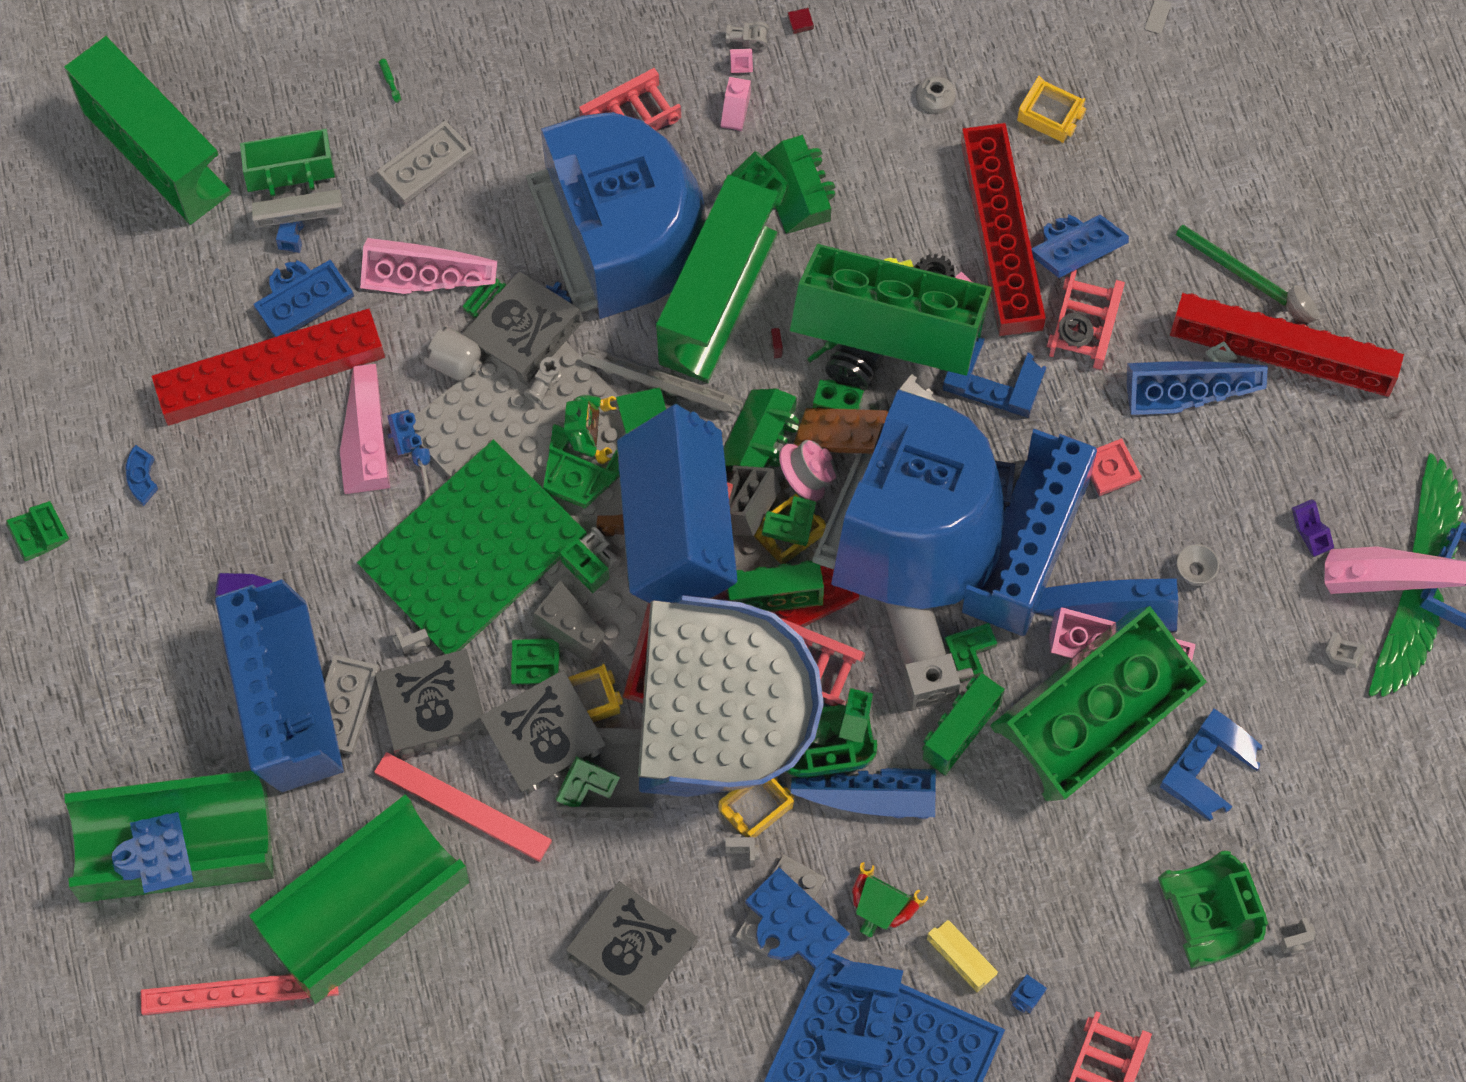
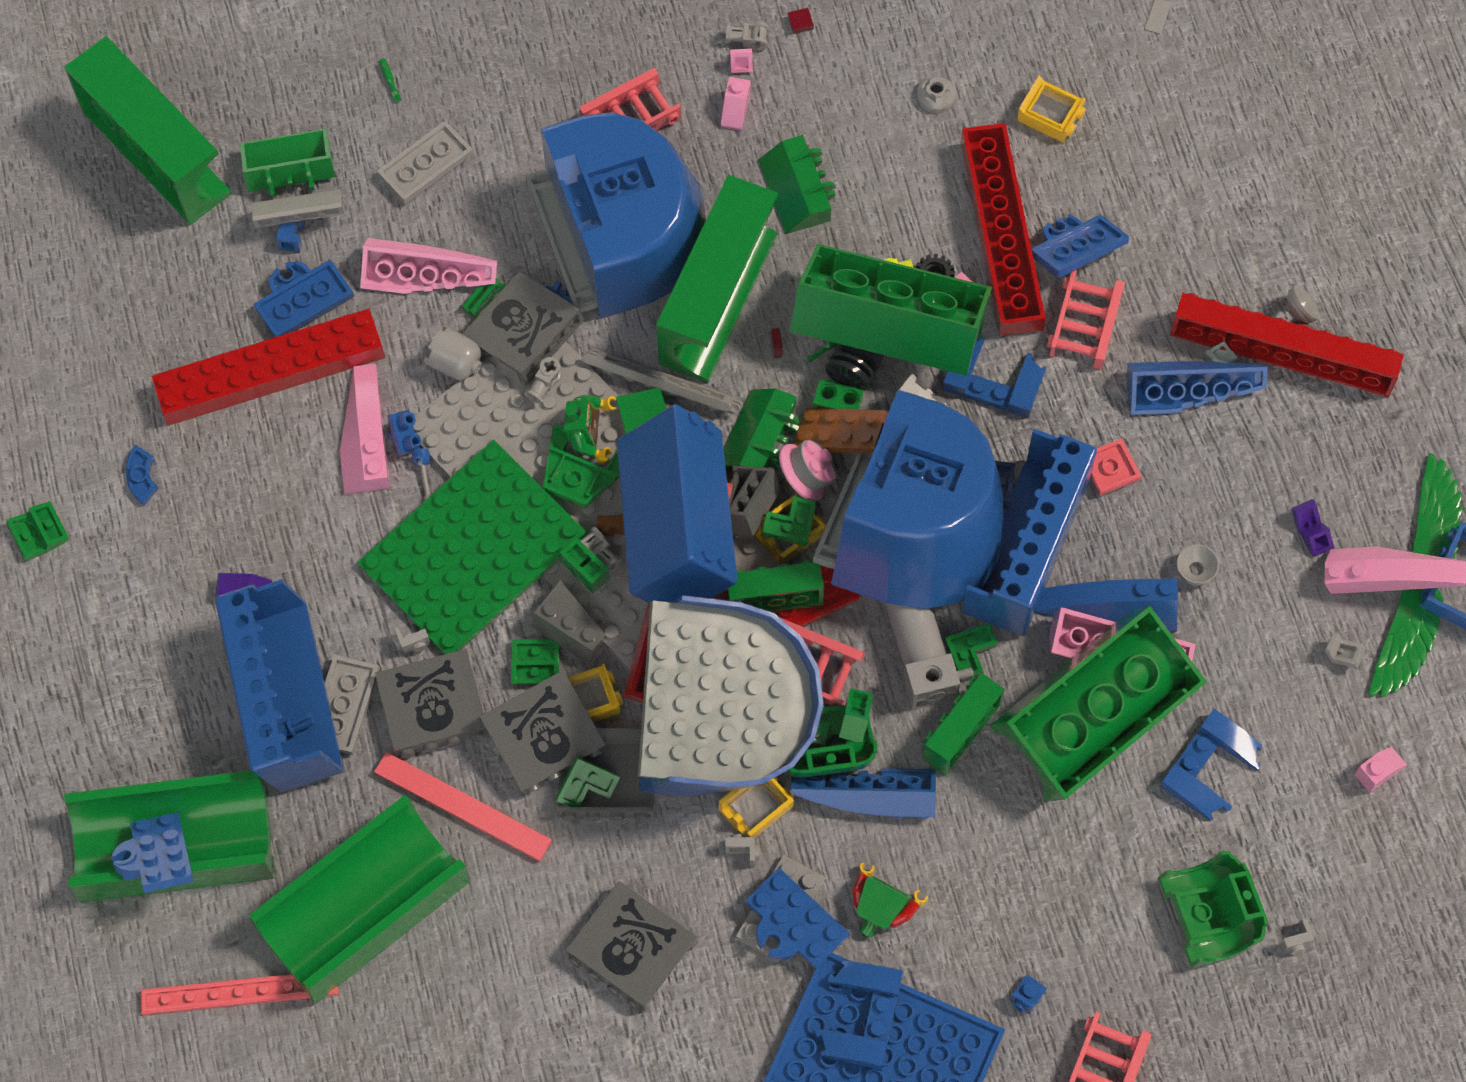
(762, 173): green piece -> none
(962, 955): light yellow panel -> none
(1084, 327): black gear -> none
(1232, 264): green axle -> none
(1379, 769): none -> bright pink slope

